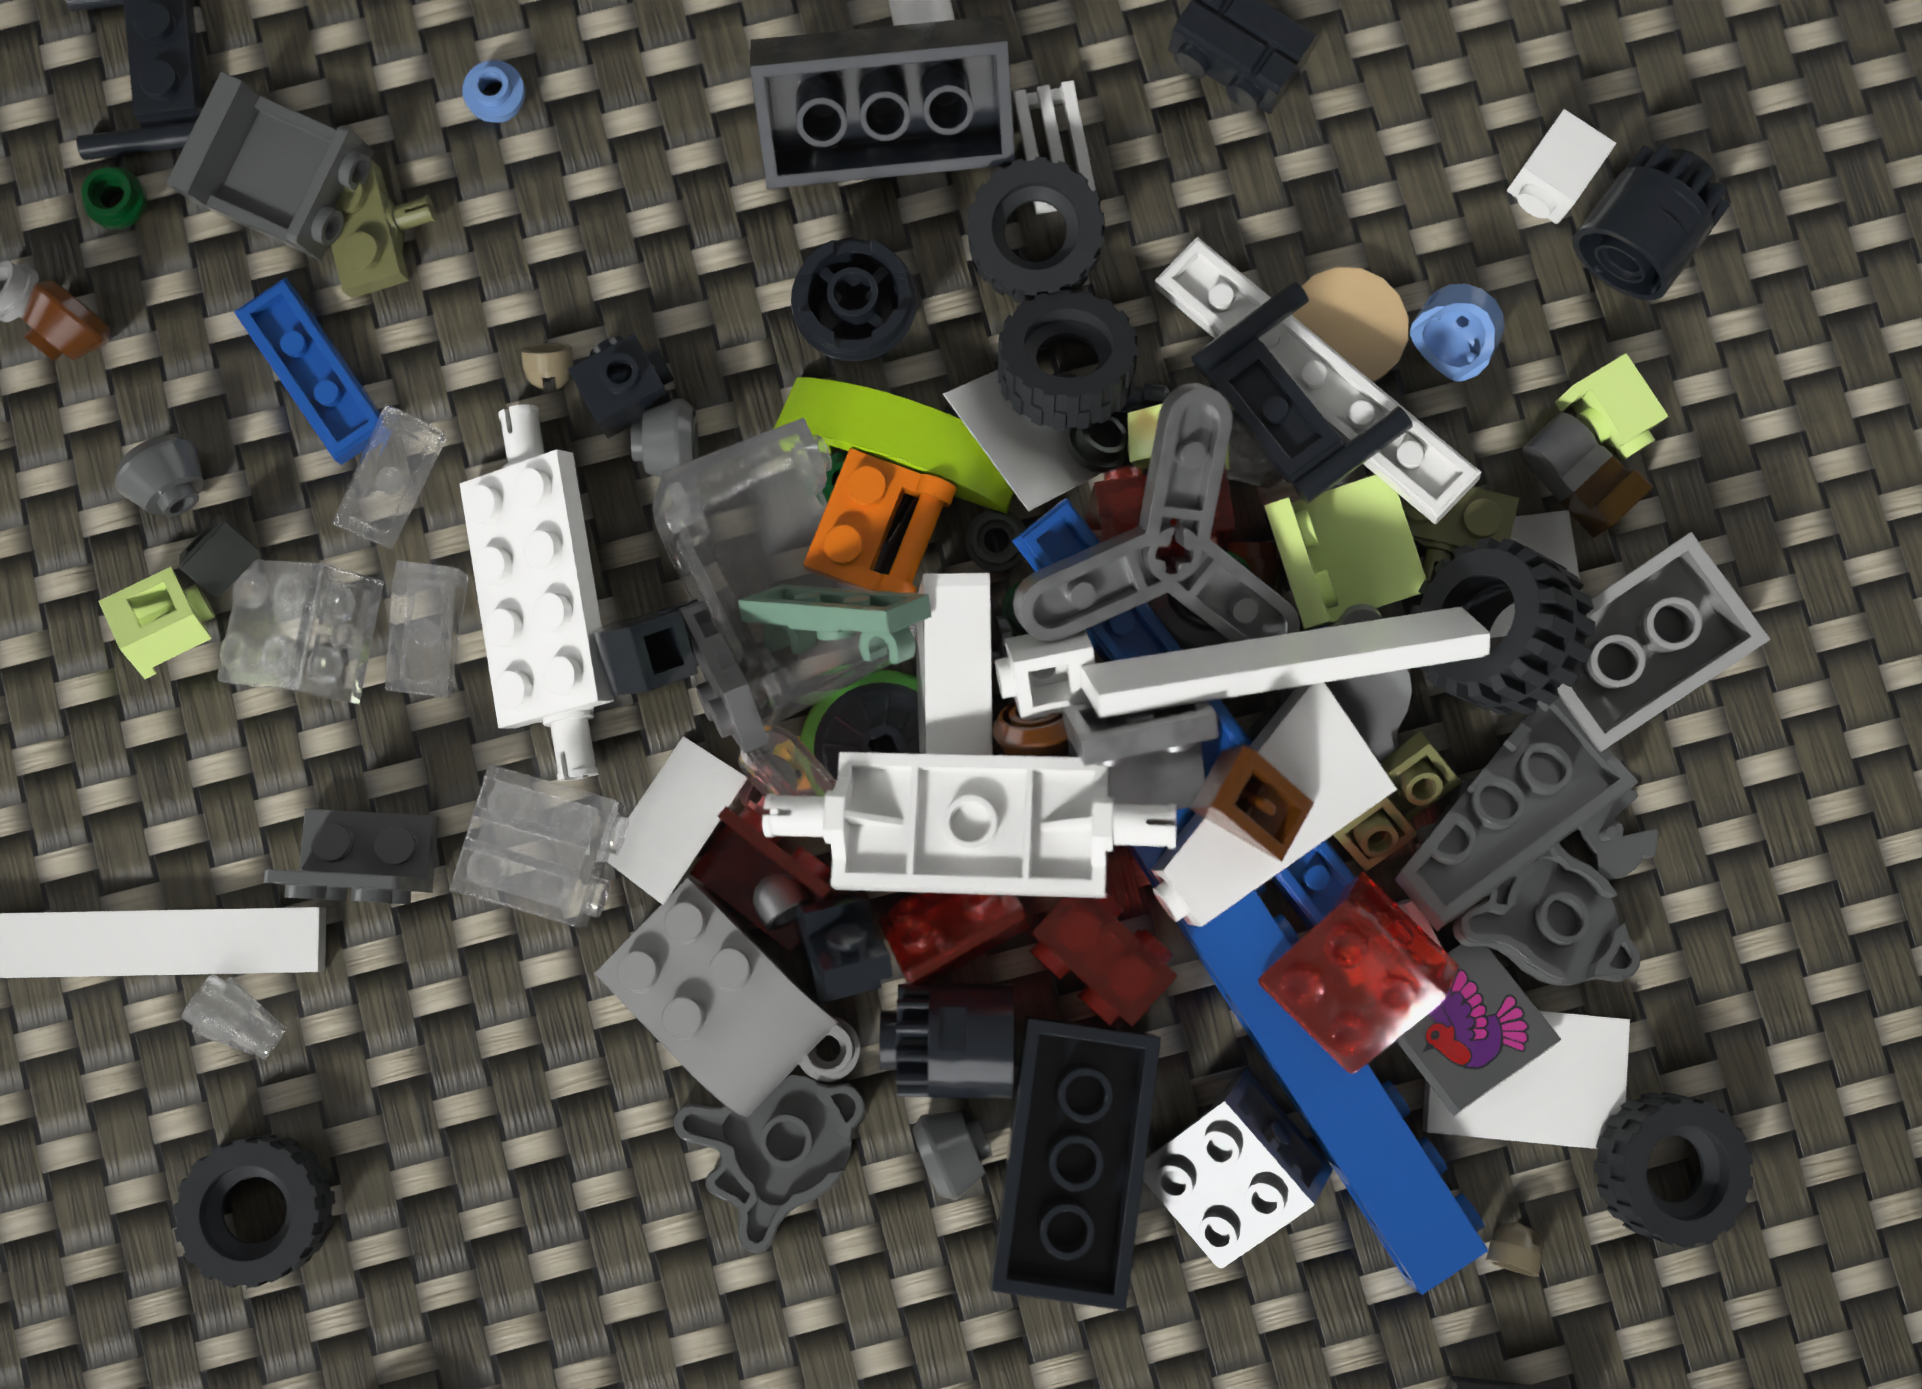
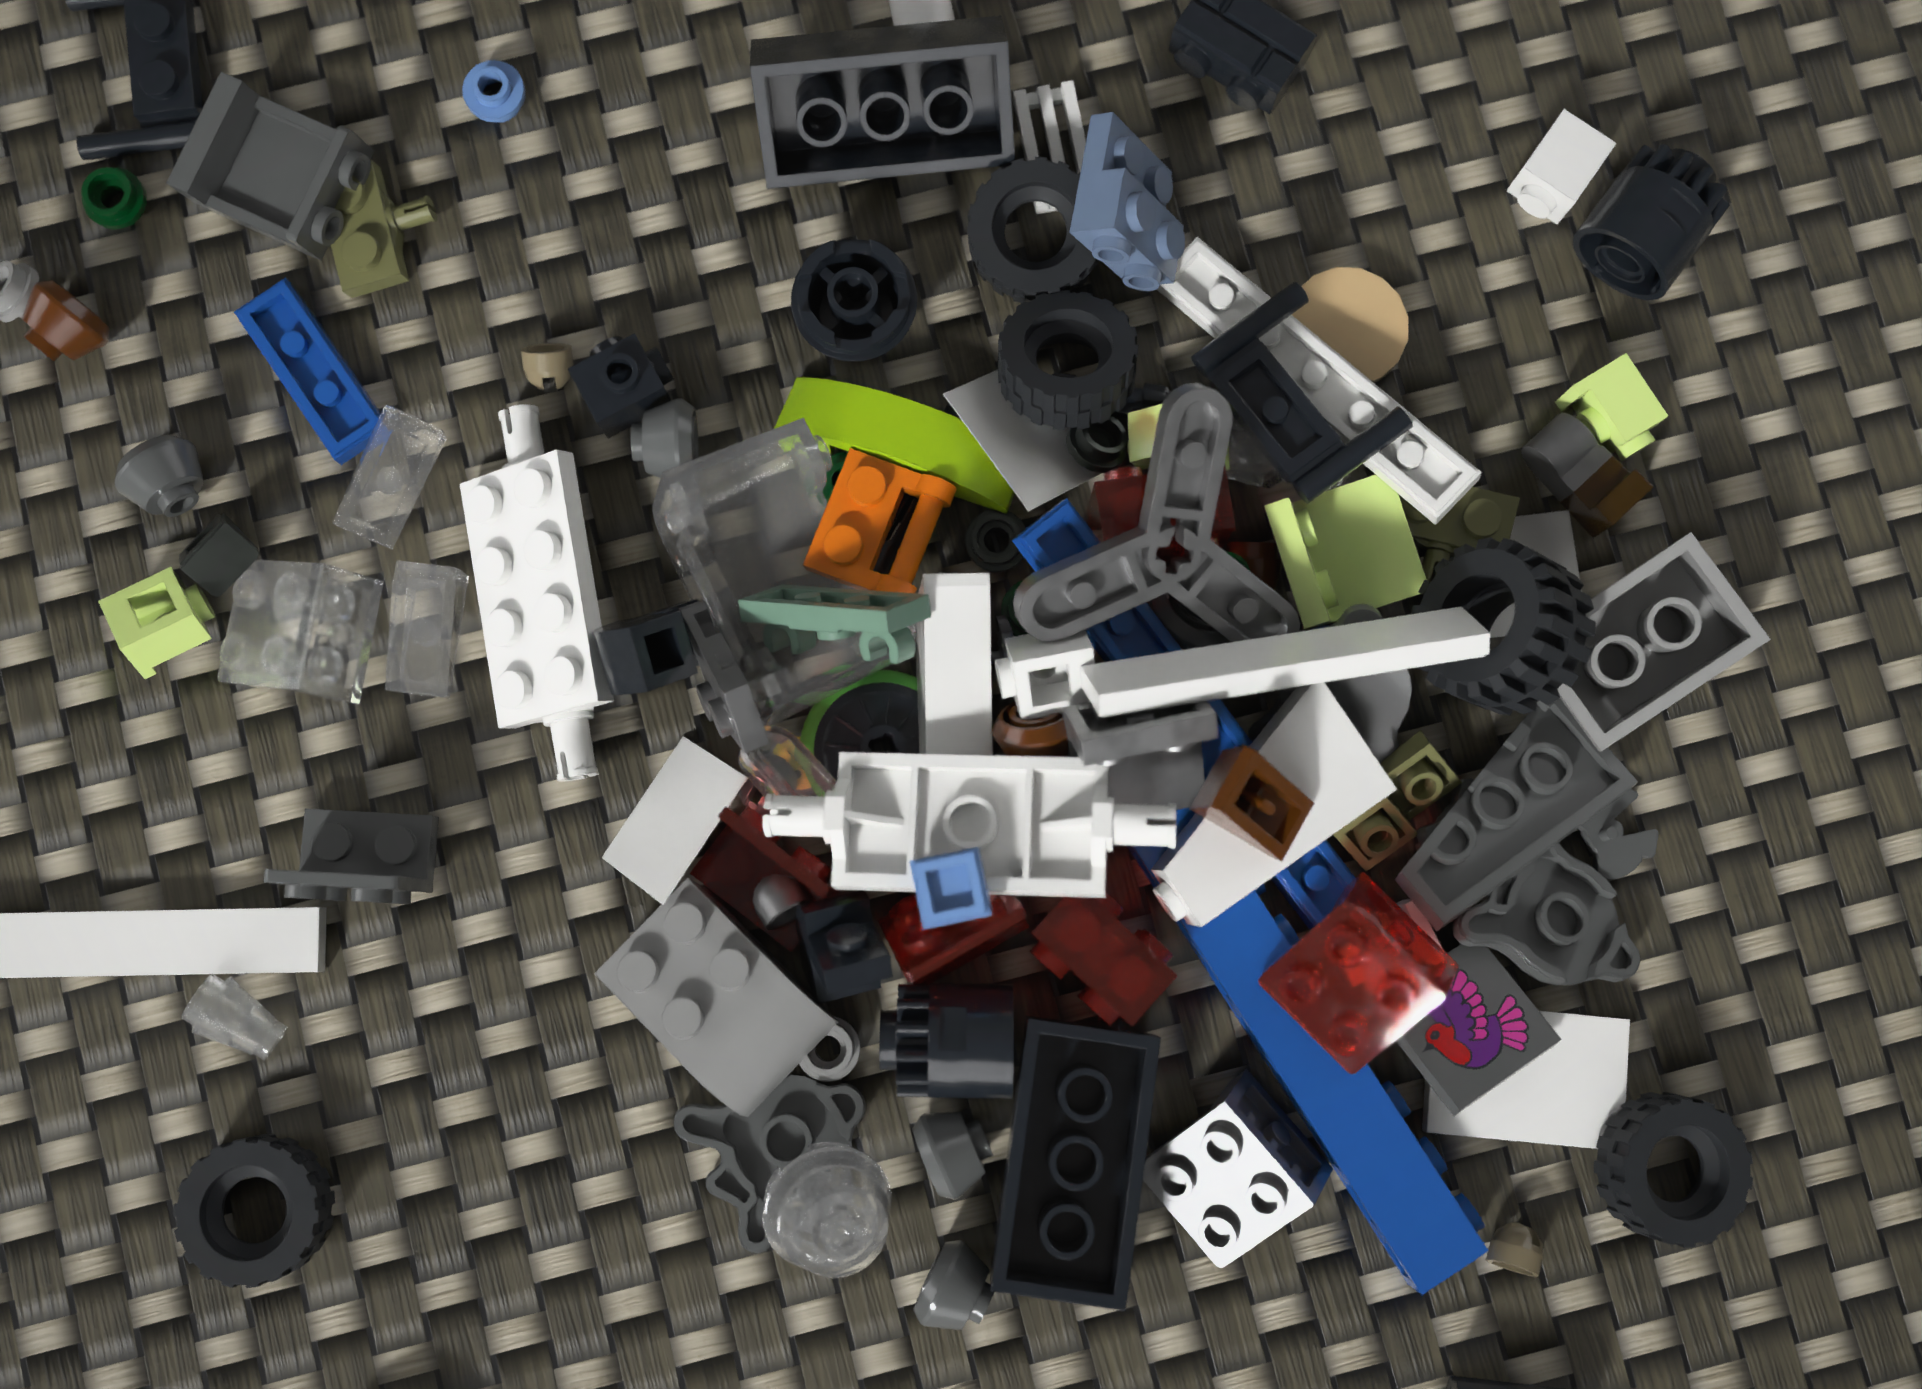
(540, 847): clear brick -> none
(828, 1210): none -> clear cone
(951, 888): none -> medium blue tile
(954, 1289): none -> dark grey cone
(1123, 206): none -> sand blue plate
(1458, 330): medium blue piece -> none

